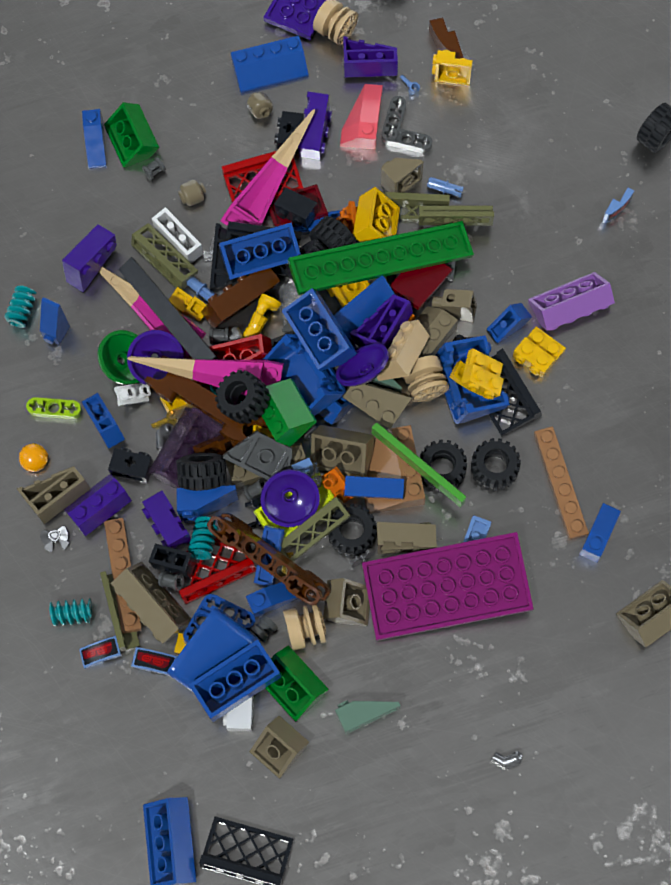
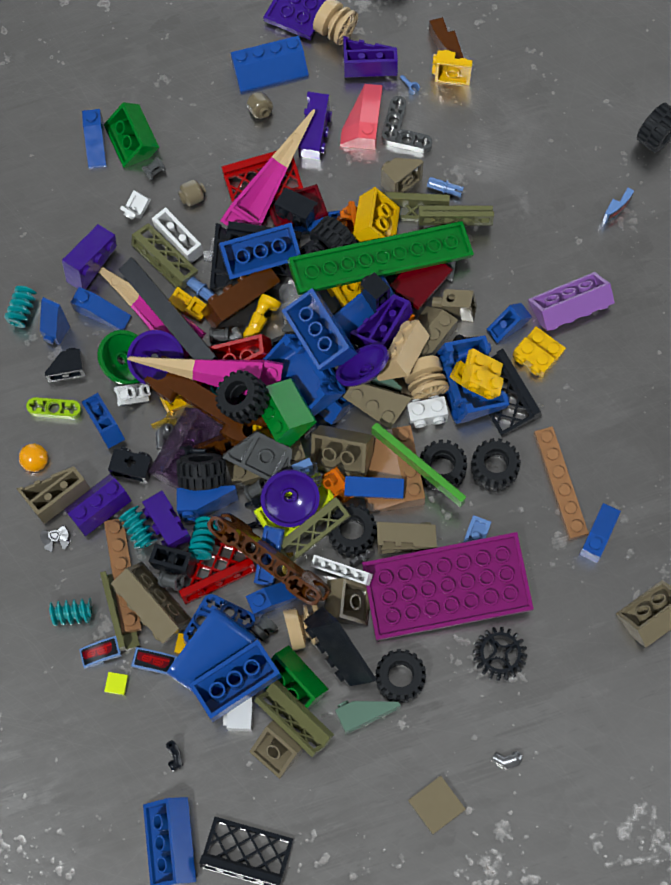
(66, 366): none -> black slope
(99, 309): none -> blue slope
(116, 683): none -> neon yellow tile
(136, 205): none -> white bracket
(137, 529): none -> teal piece
(176, 755): none -> black arm
(189, 450): none -> black hand
(287, 123): black brick -> none
(296, 716): none -> olive fence
(338, 648): none -> black slope
(341, 570): none -> white piece
(374, 290): none -> black slope
(400, 658): none -> black tyre
(427, 411): none -> white brick
(436, 805): none -> dark tan tile
(514, 644): none -> black gear

